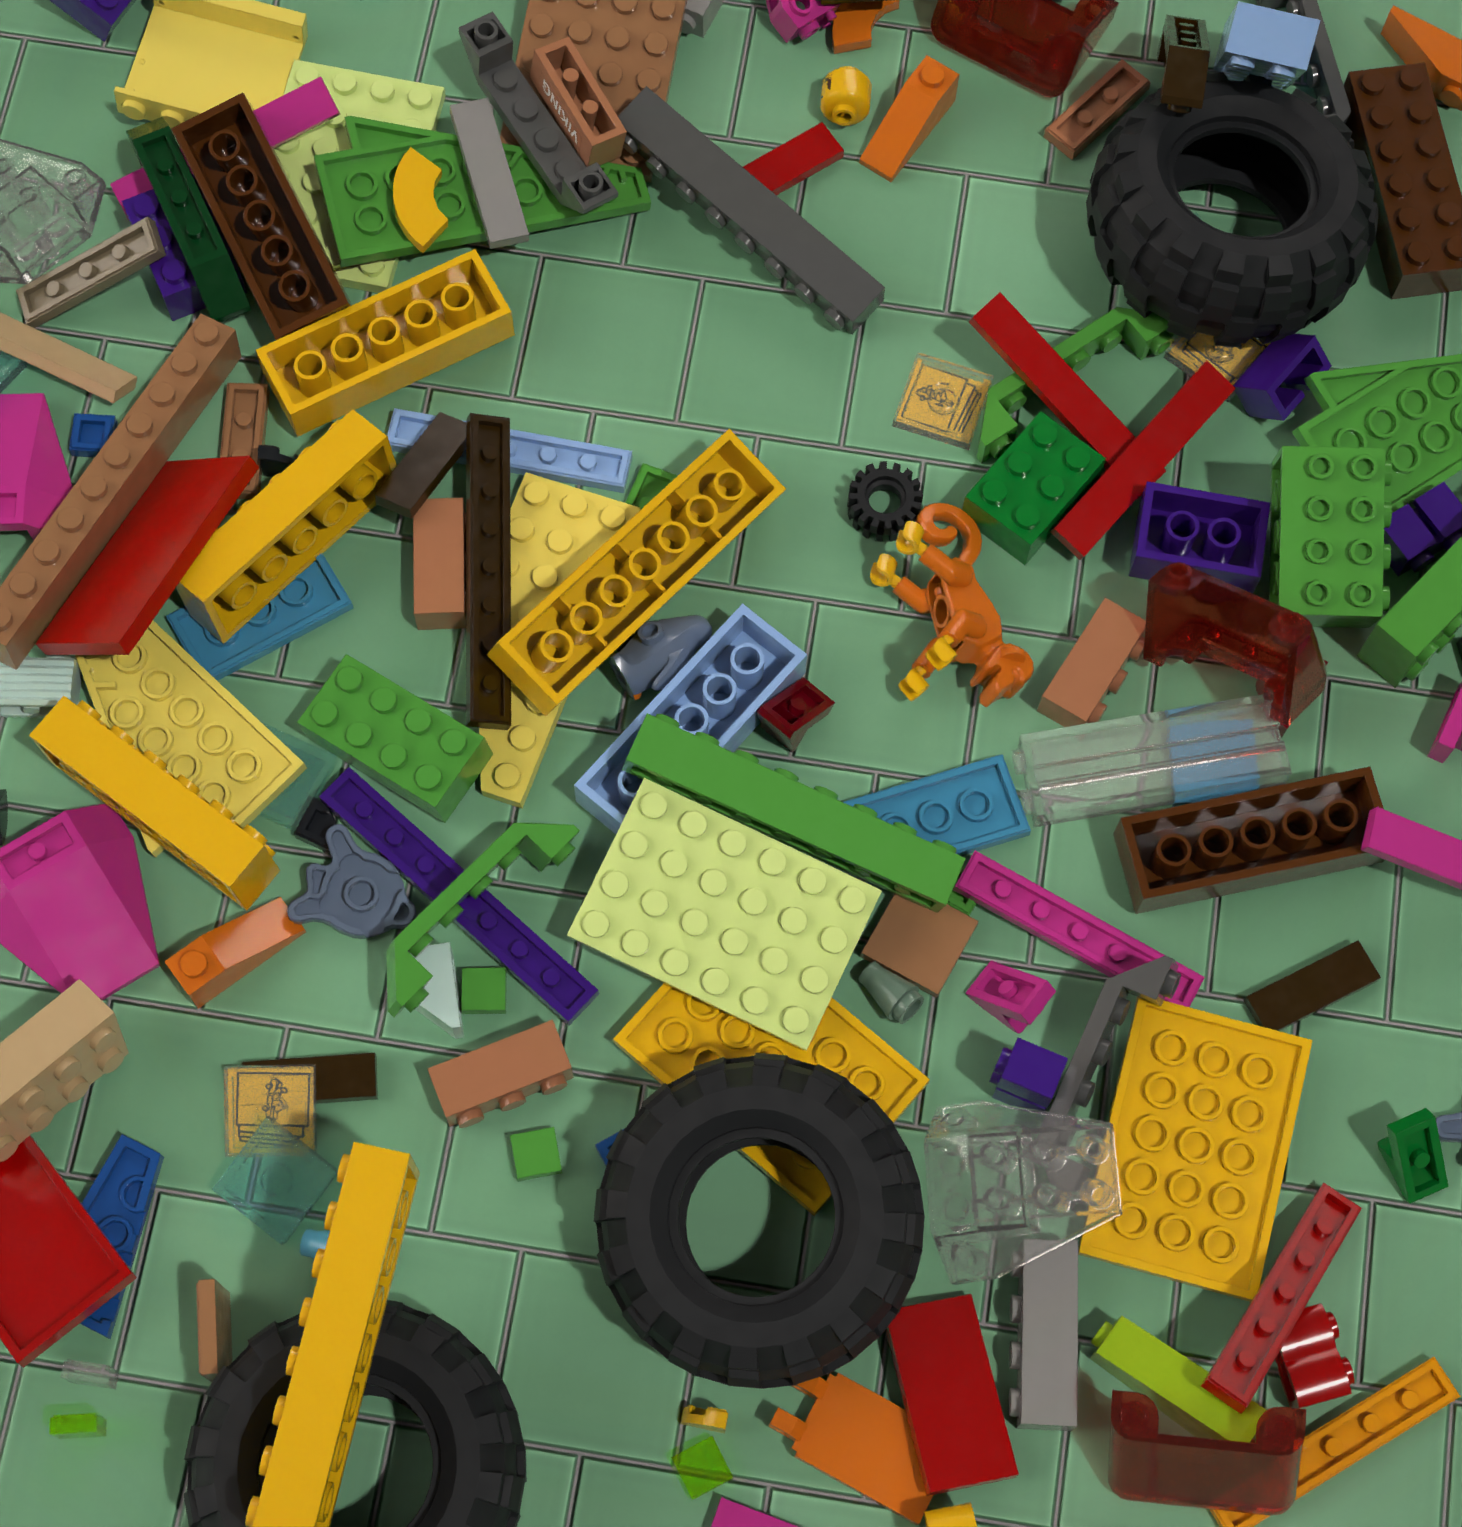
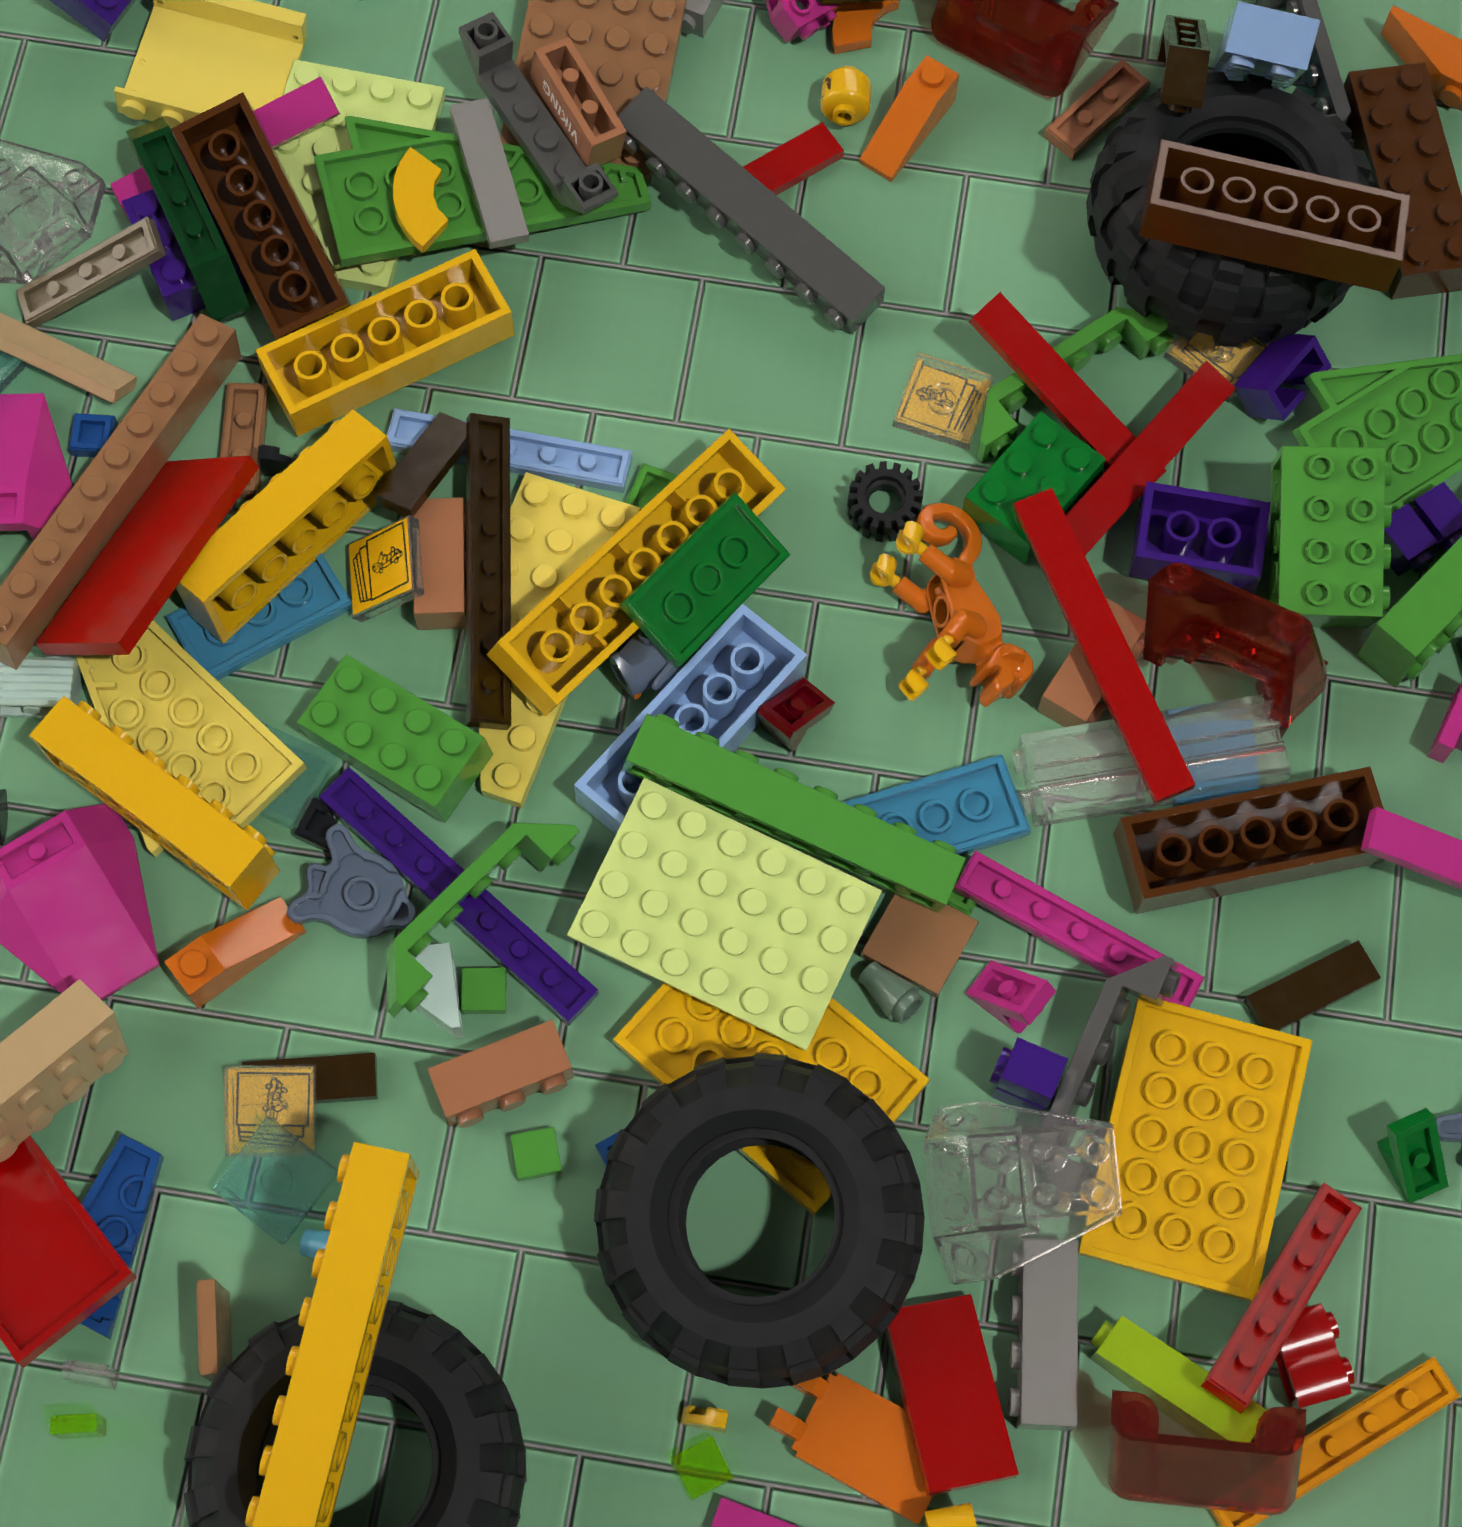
(385, 569): none -> tile
(704, 580): none -> green tile
(1104, 646): none -> red tile
(1275, 216): none -> reddish brown brick

